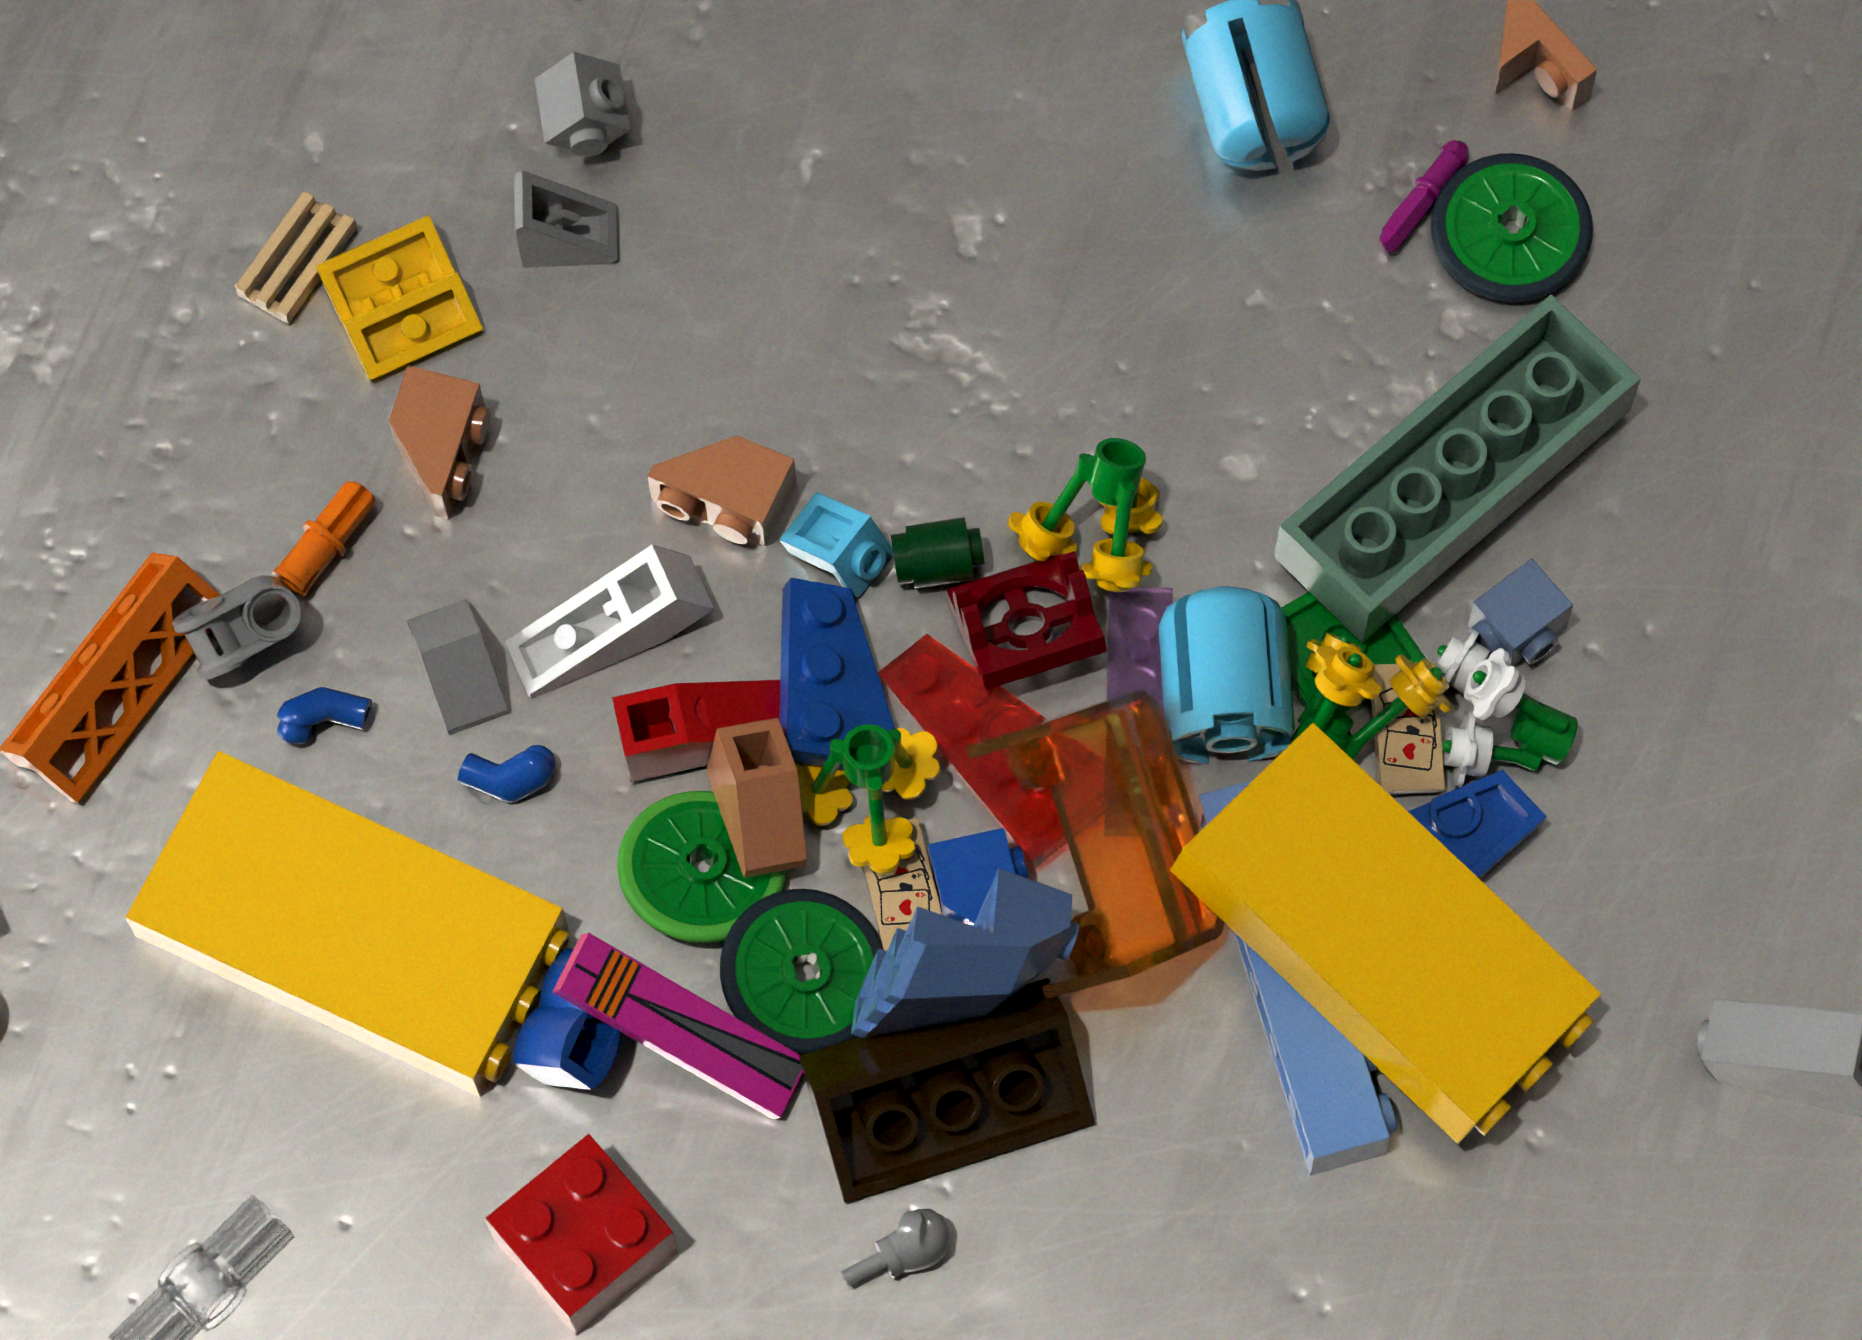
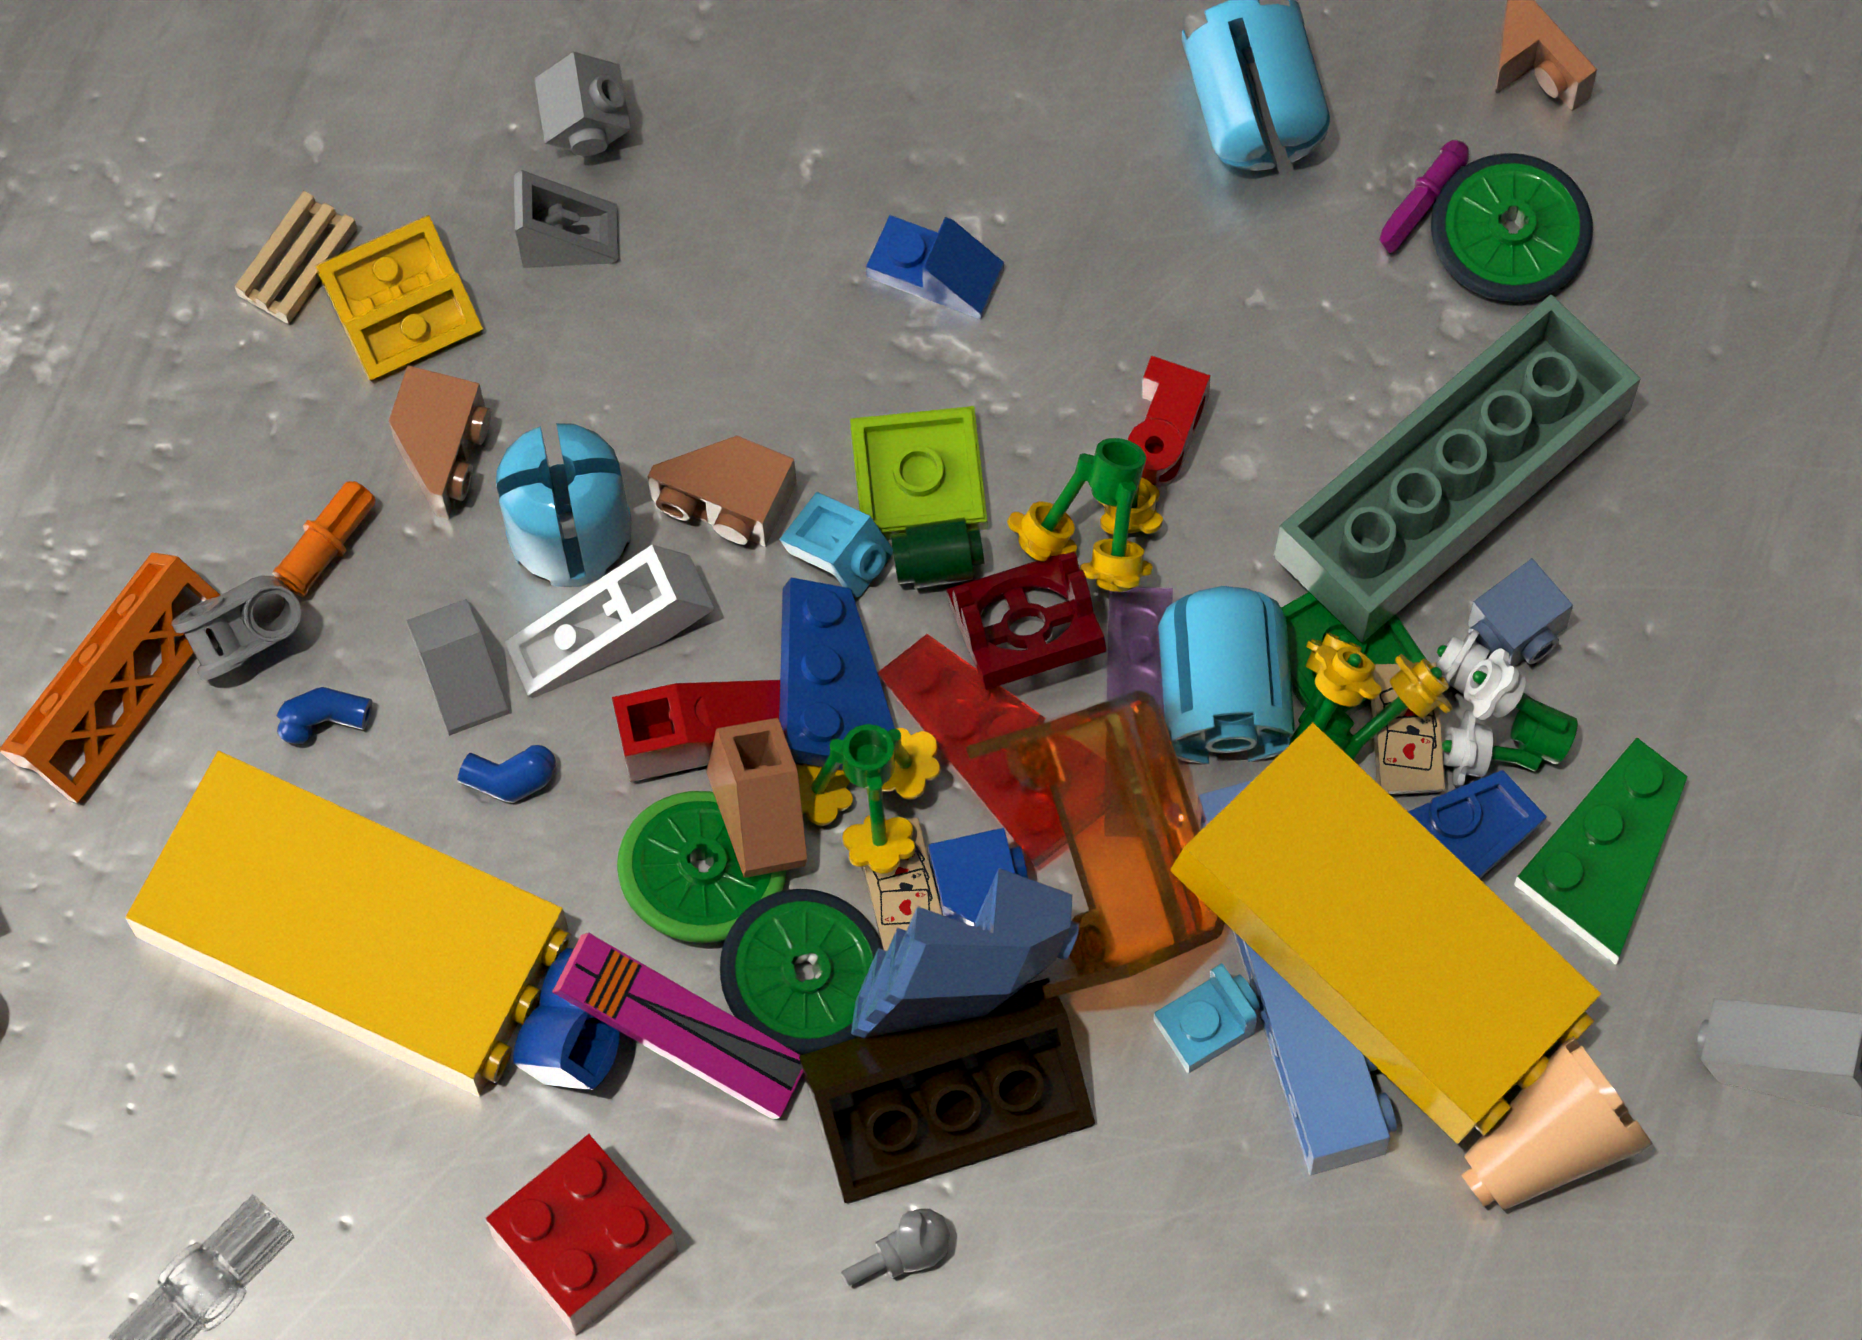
(536, 495): none -> medium azure cylinder
(919, 468): none -> lime tile
(936, 266): none -> blue slope
(1172, 418): none -> red leg
(1209, 1018): none -> medium azure bracket
(1554, 1133): none -> light nougat cone
(1606, 849): none -> green wing

